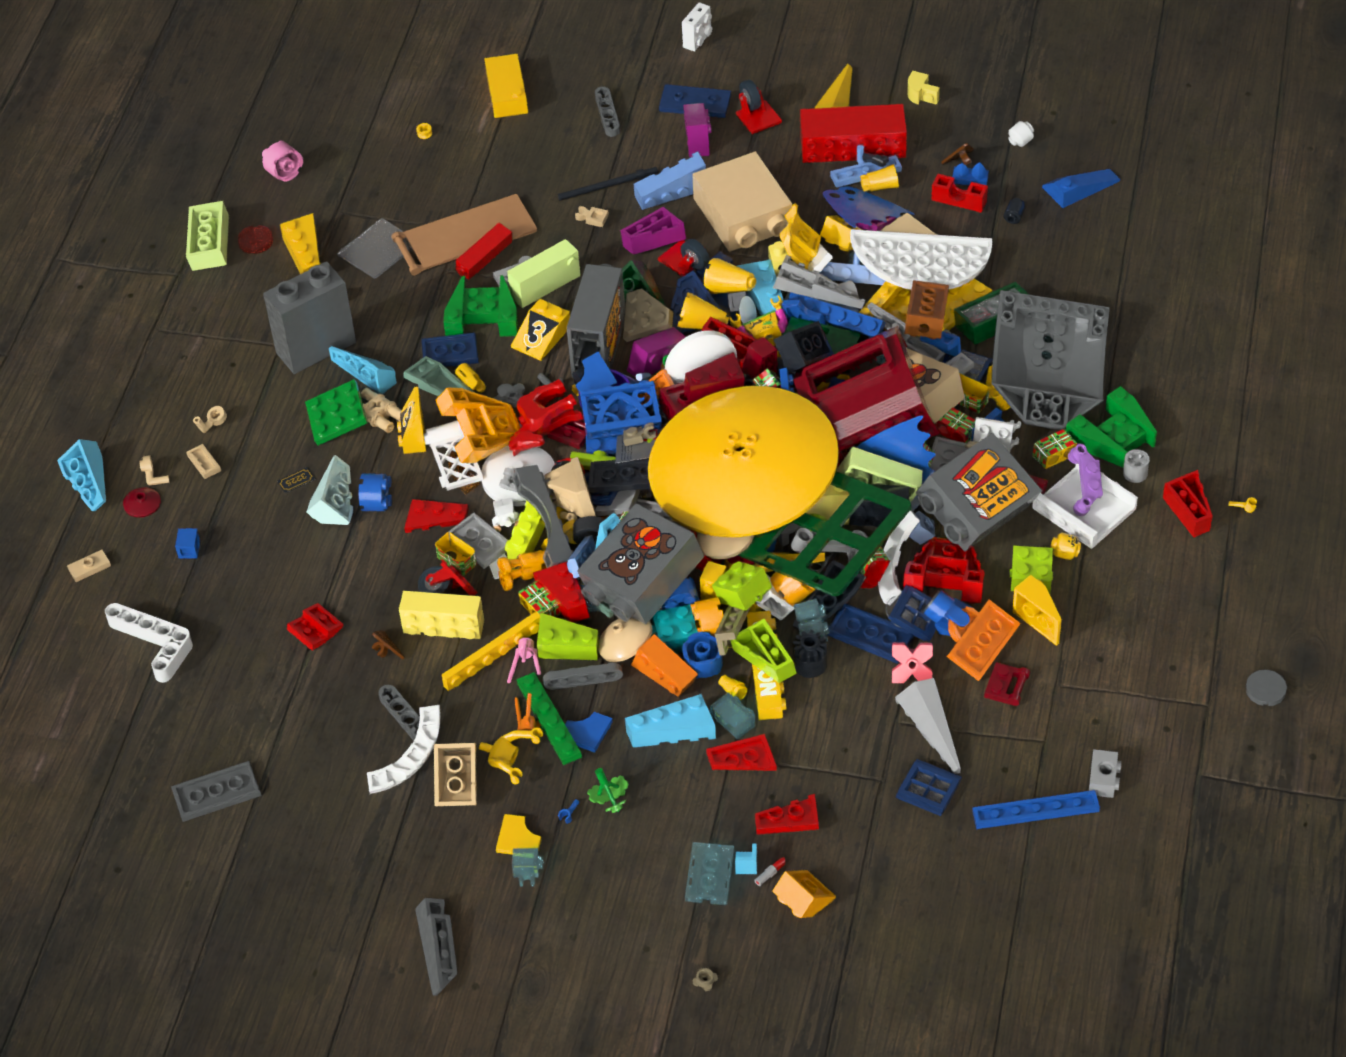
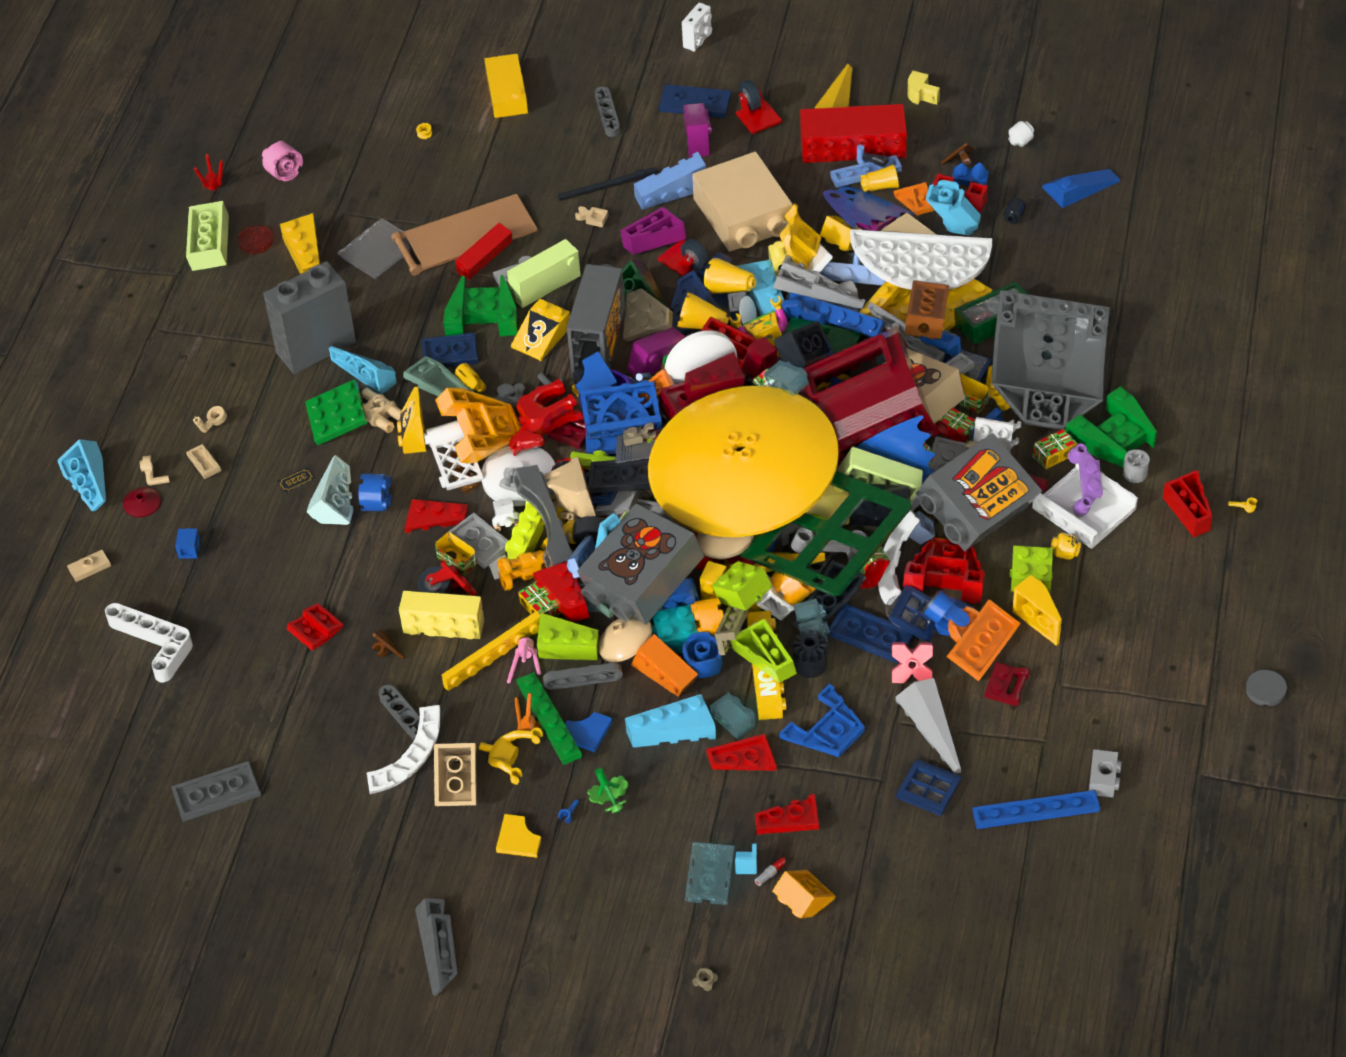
(212, 181): none -> red plant
(526, 864): clear light blue brick -> none
(733, 686): yellow cone -> none
(786, 377): none -> clear light blue brick
(833, 732): none -> blue wing
(914, 198): none -> orange wing
(957, 212): none -> medium azure brick

